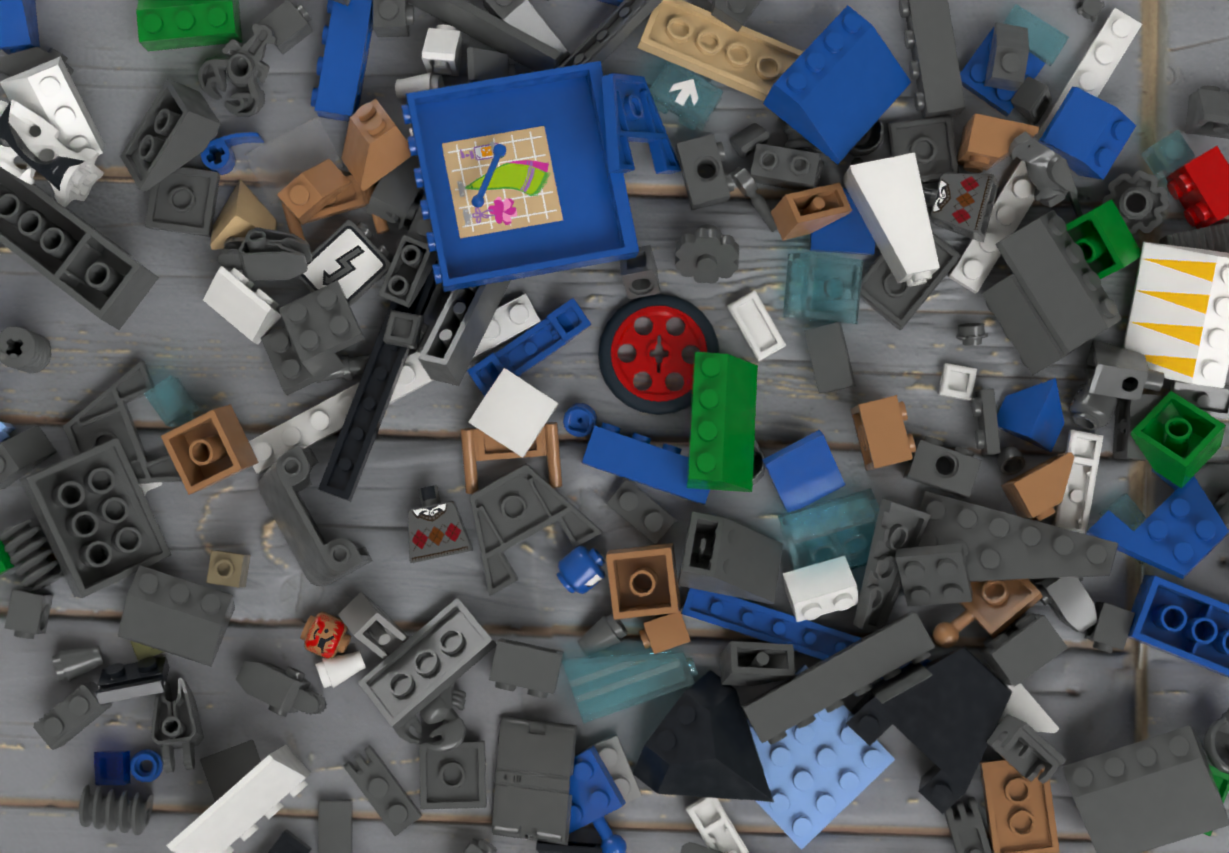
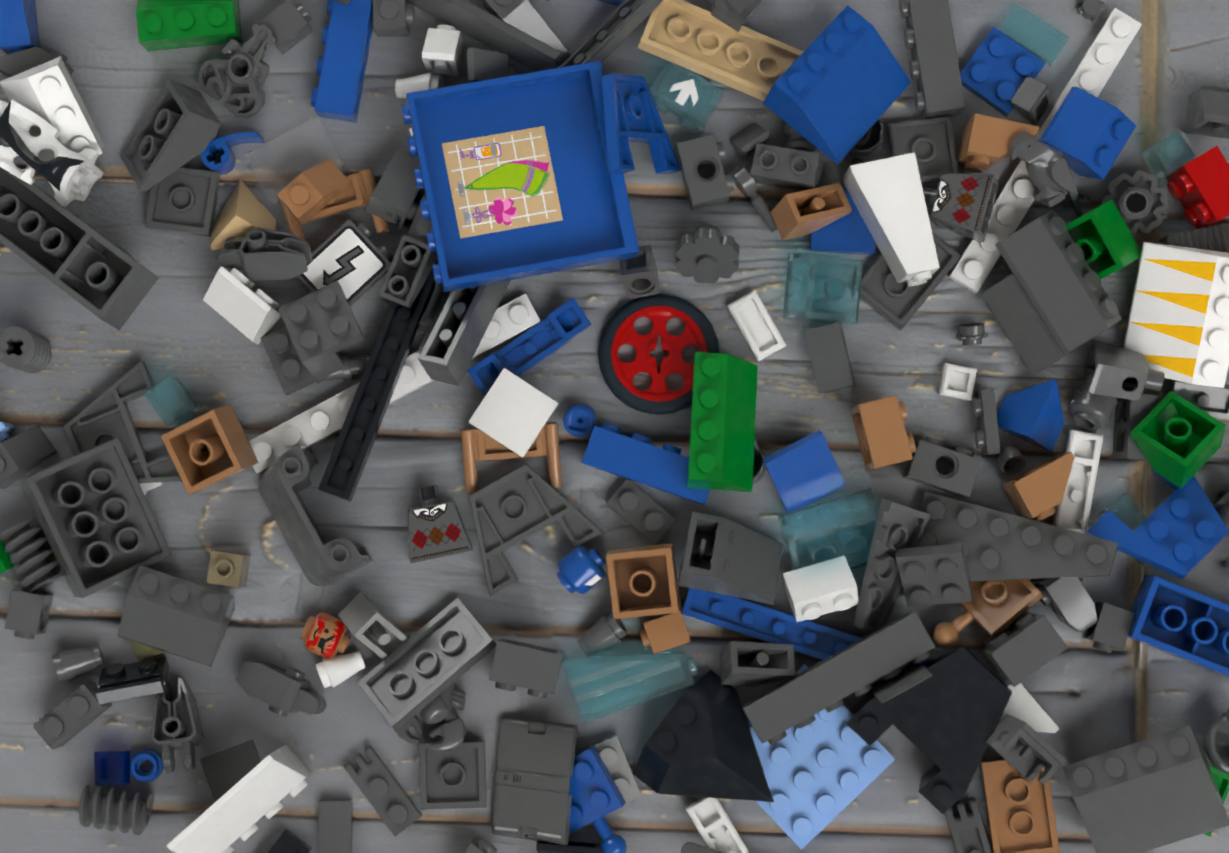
(373, 145): medium nougat slope -> none
(403, 329): dark grey tile -> none
(499, 152): blue hinge -> none
(1008, 57): dark grey slope -> none

